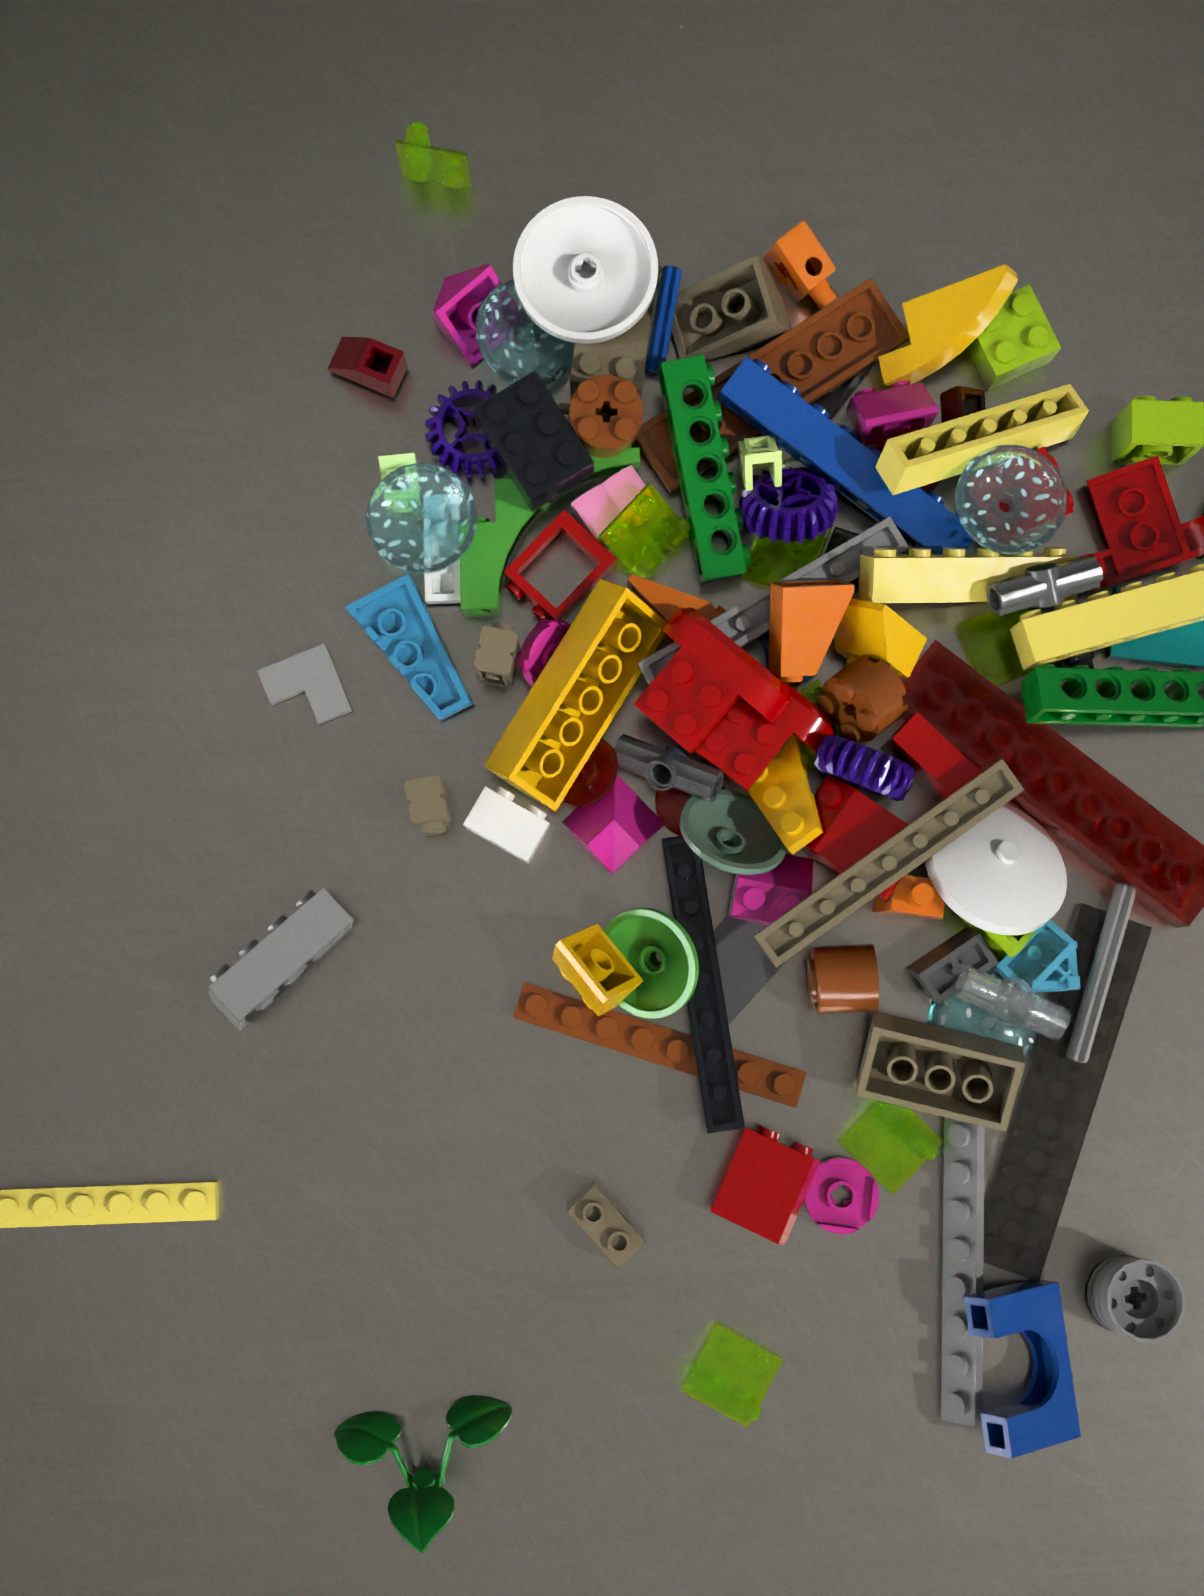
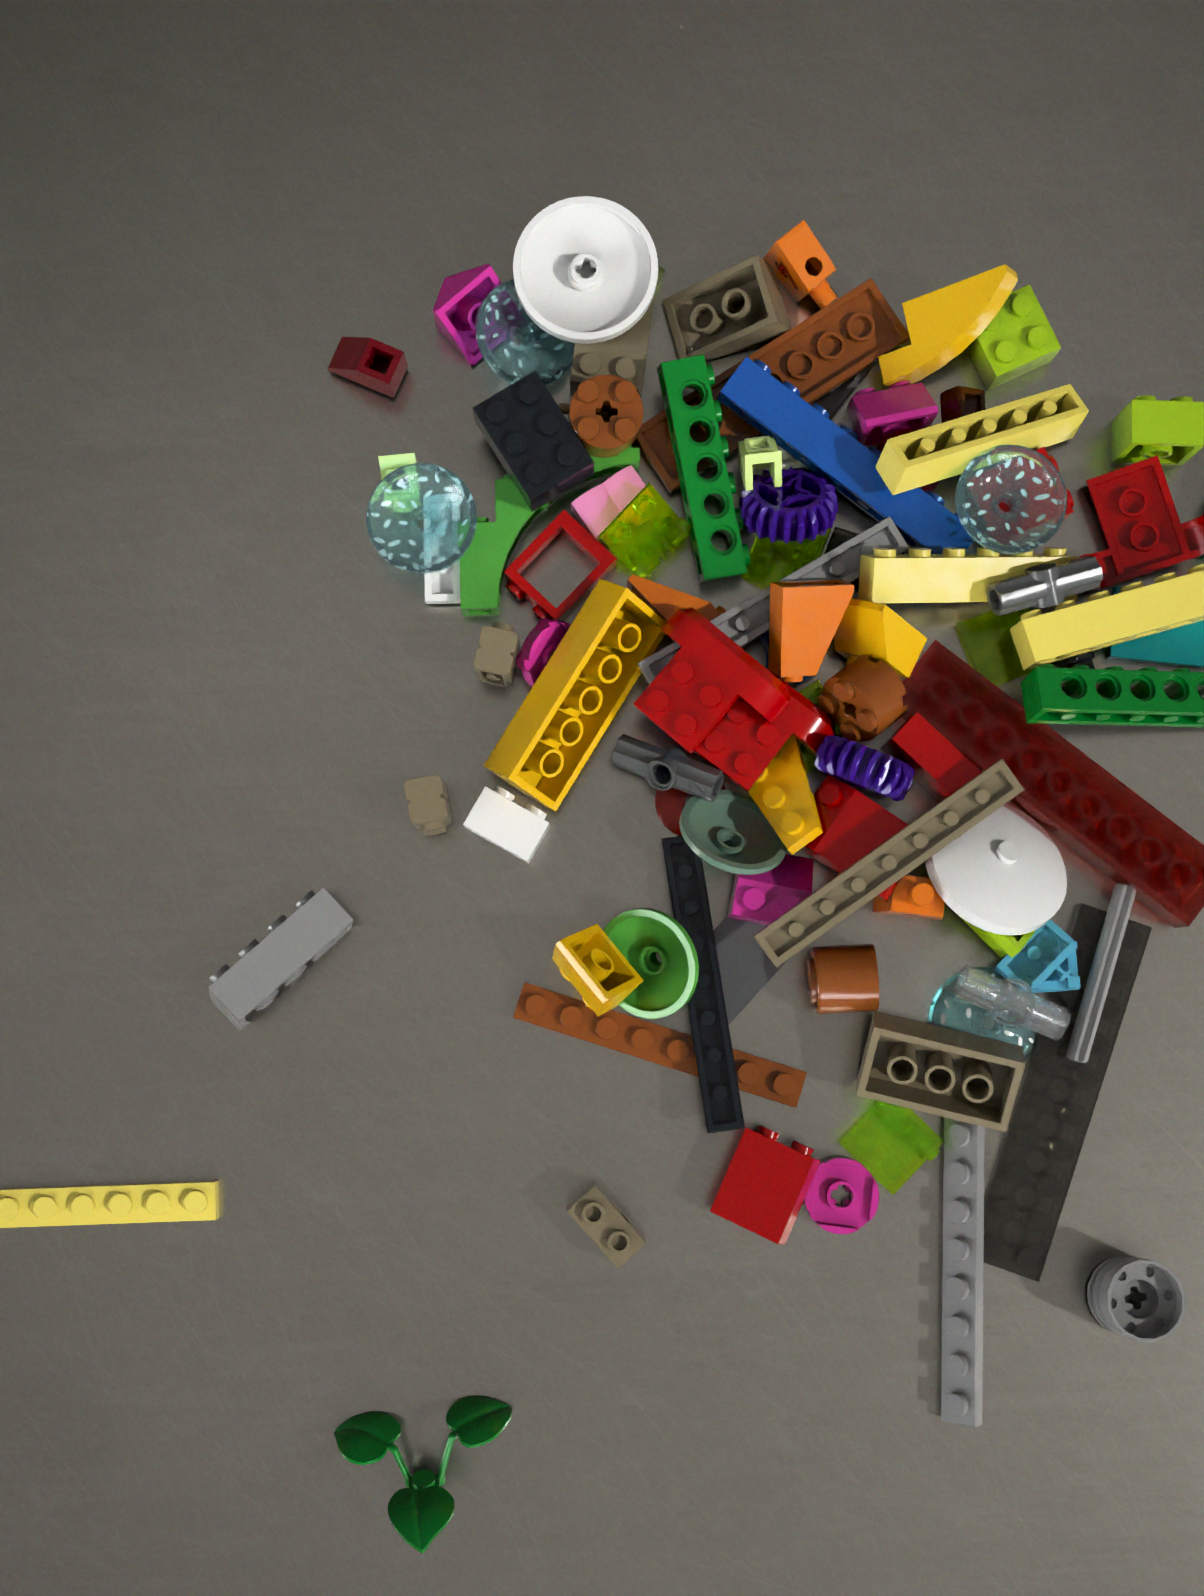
(311, 674): light grey tile -> none
(408, 636): dark azure wing -> none
(425, 162): clear neon green hinge -> none
(463, 441): dark purple gear -> none
(604, 766): clear red dish -> none
(614, 825): dark pink slope -> none
(663, 317): blue axle -> none
(732, 1375): clear neon green hinge -> none
(943, 965): dark grey hinge -> none
(1048, 1407): blue arch -> none

